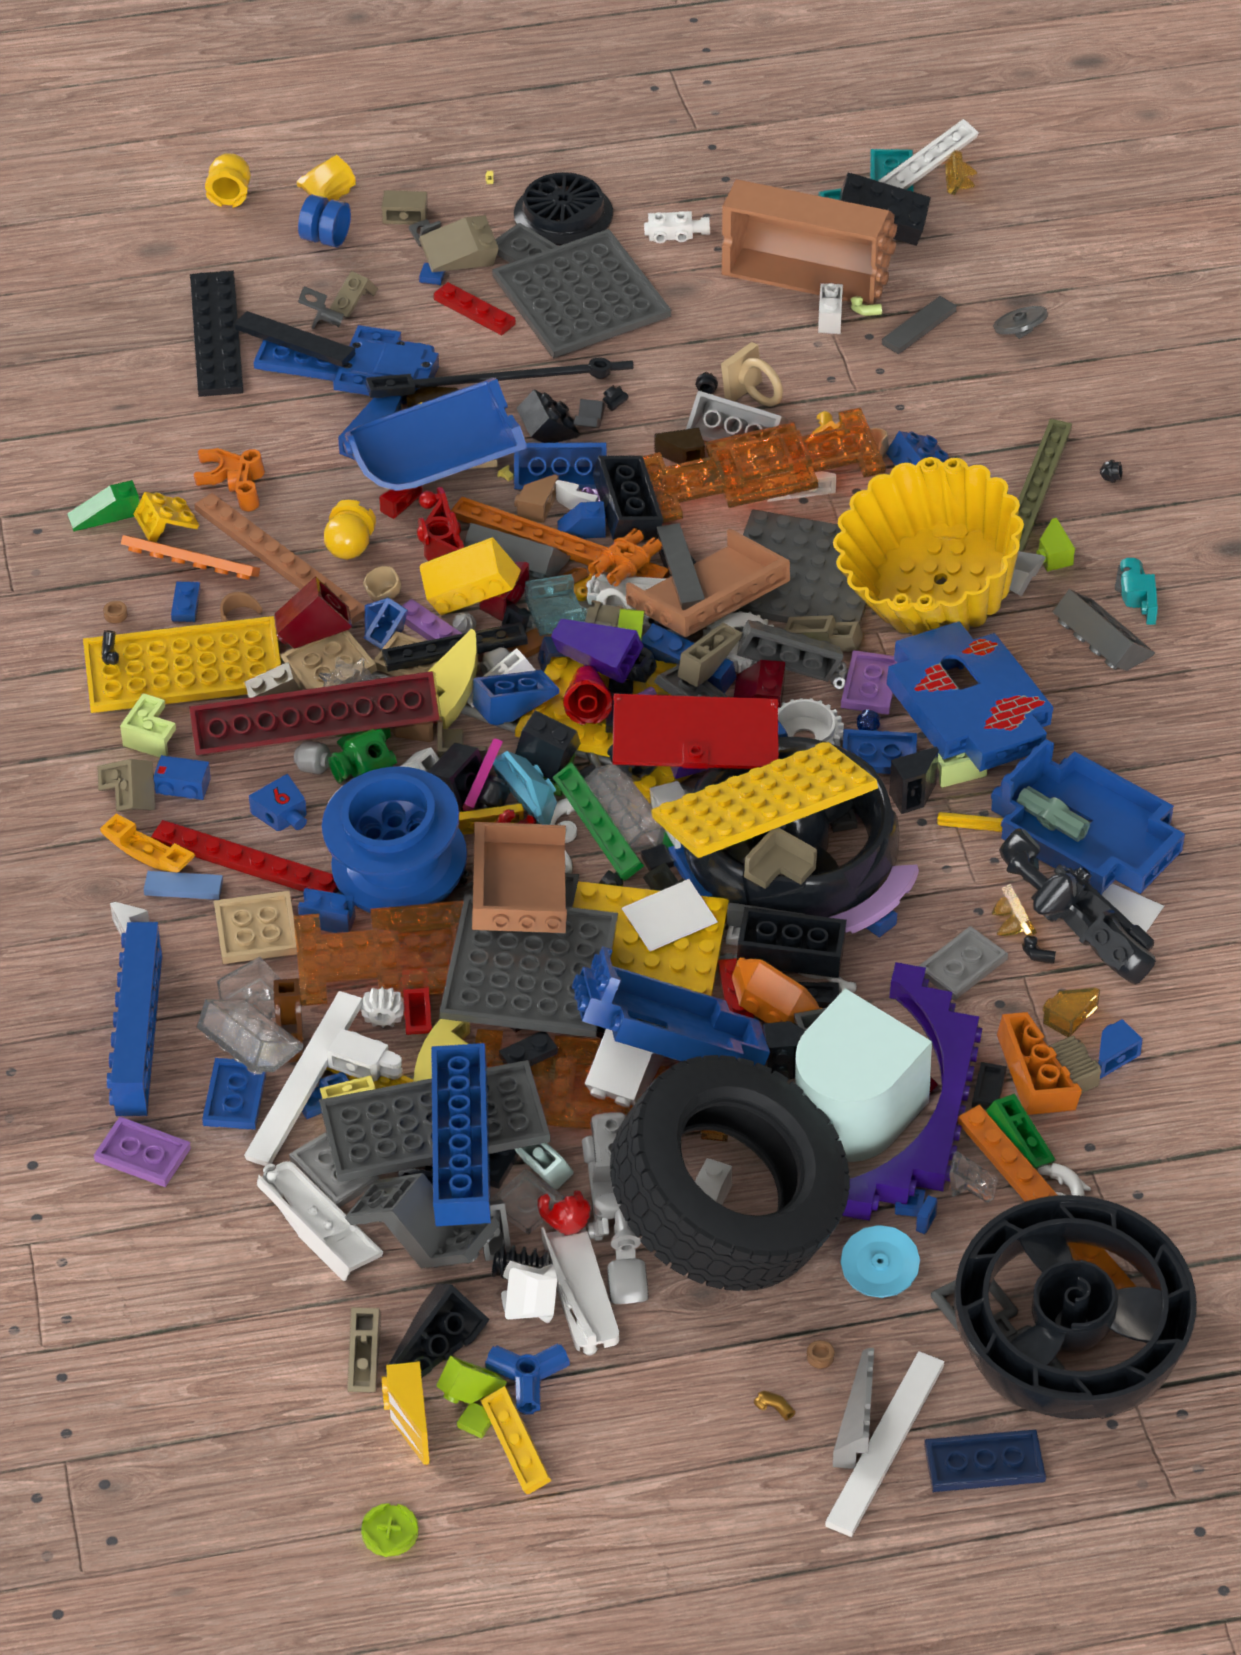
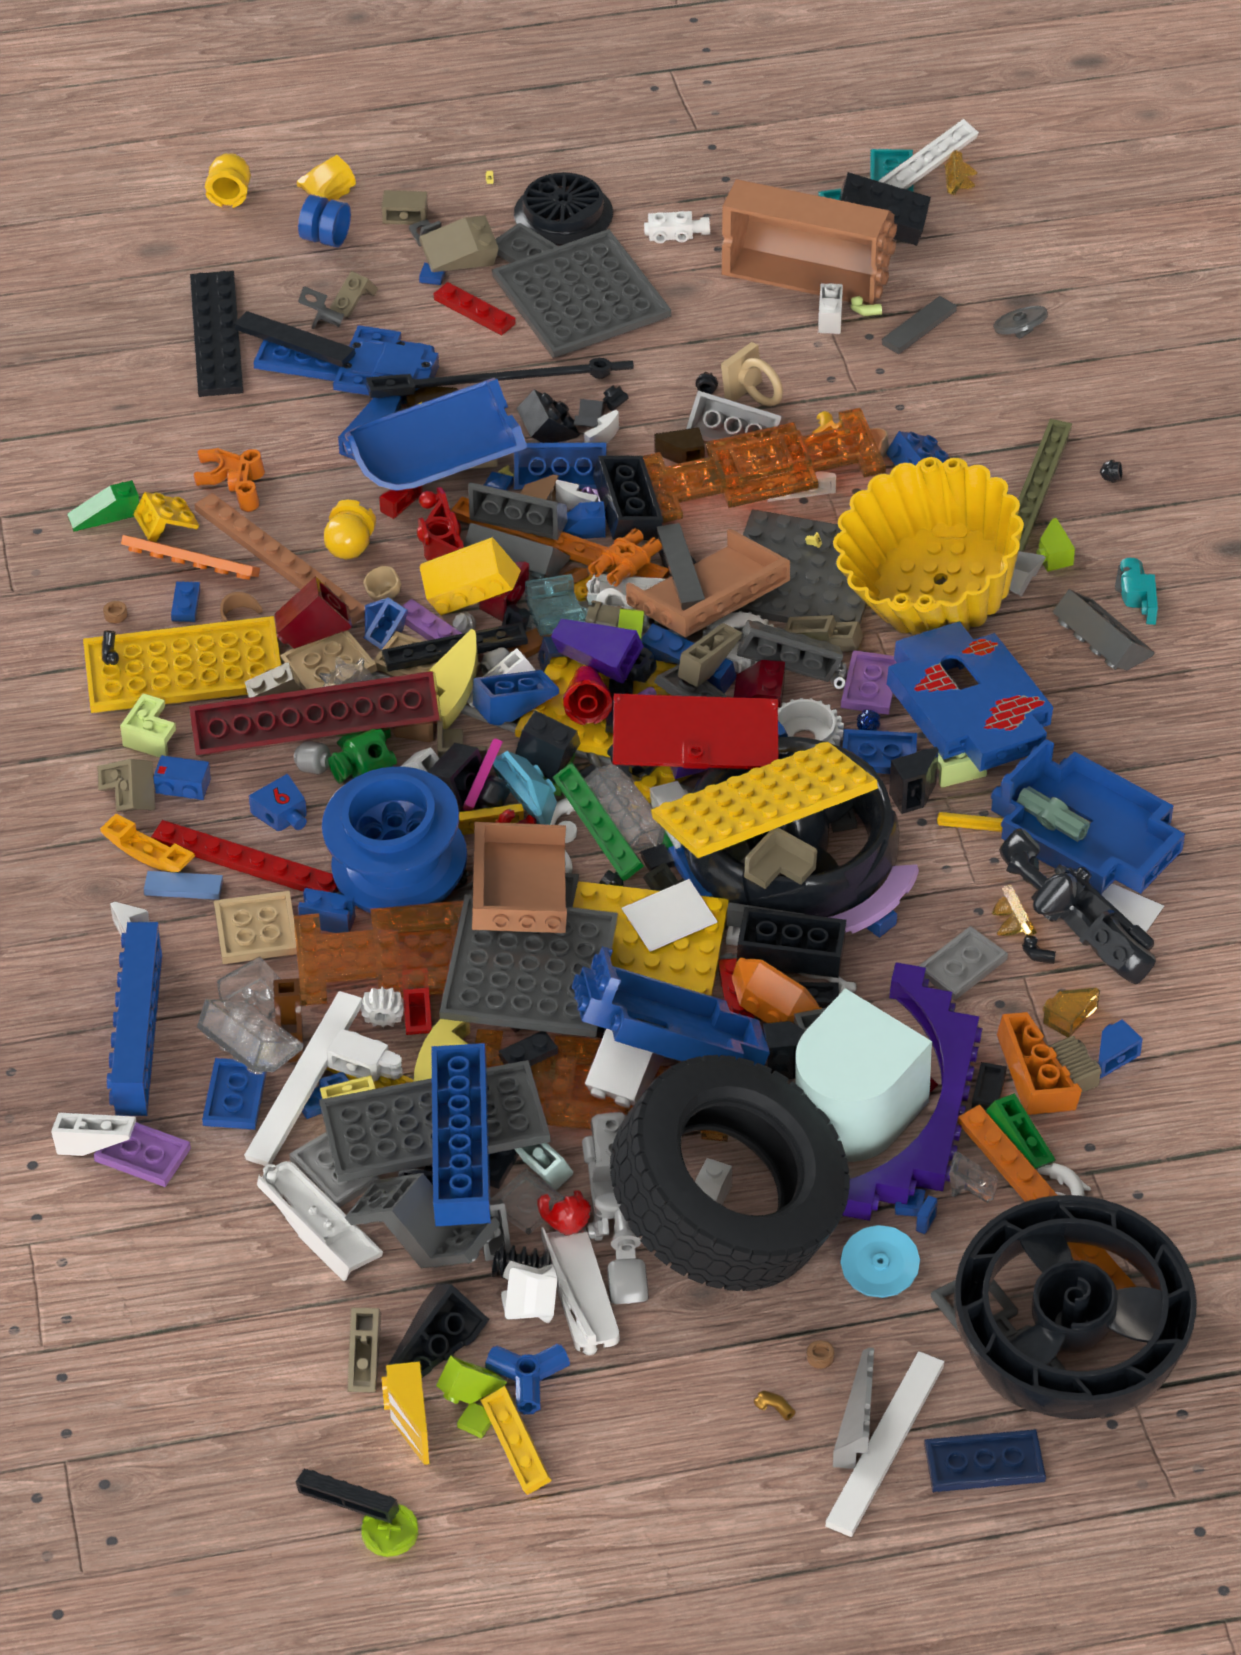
(89, 1133): none -> white slope
(347, 1495): none -> black piece
(499, 481): none -> blue tile
(516, 511): none -> dark grey slope
(606, 429): none -> white slope
(814, 540): none -> light yellow piece

